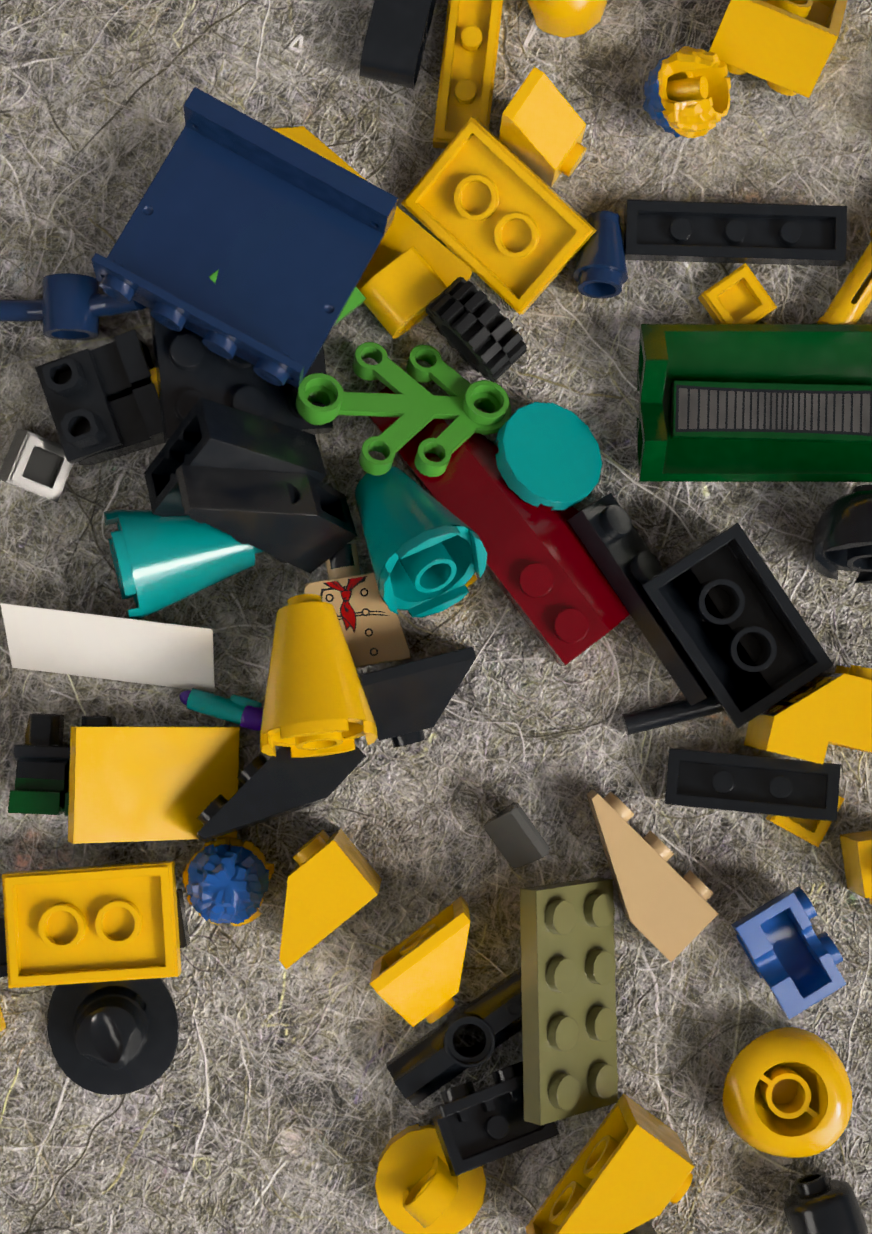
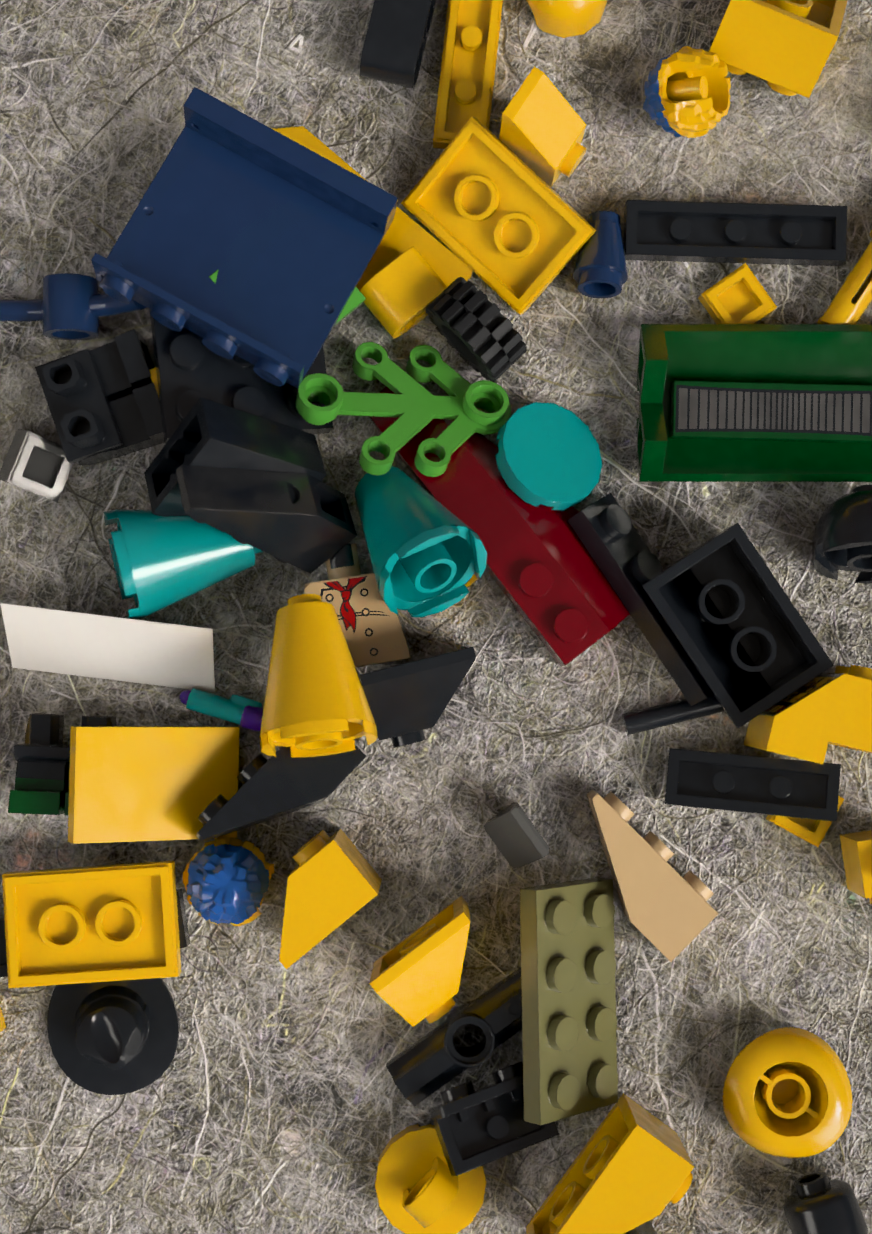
(788, 952): blue cylinder -> none

